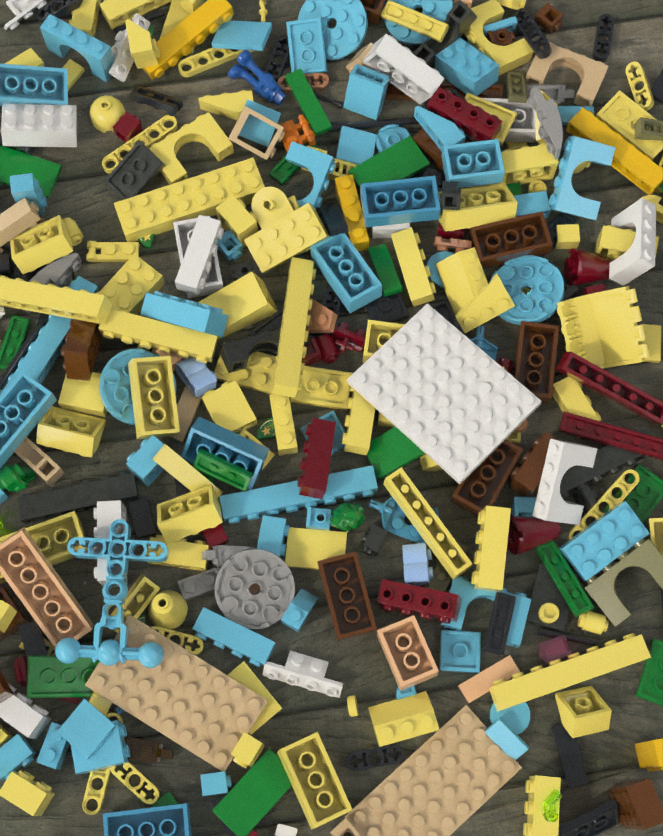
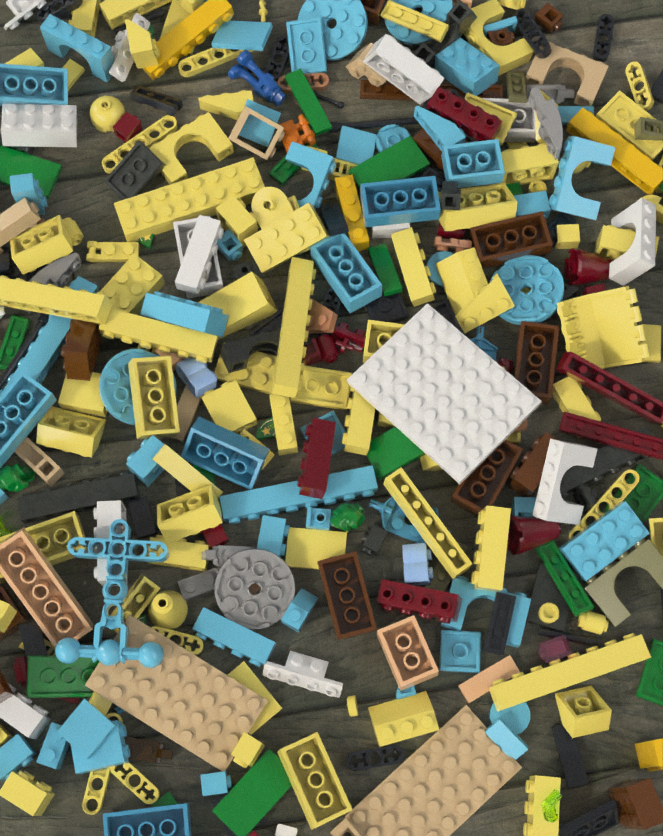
(223, 470): green tile -> none
(366, 91): medium azure brick -> none

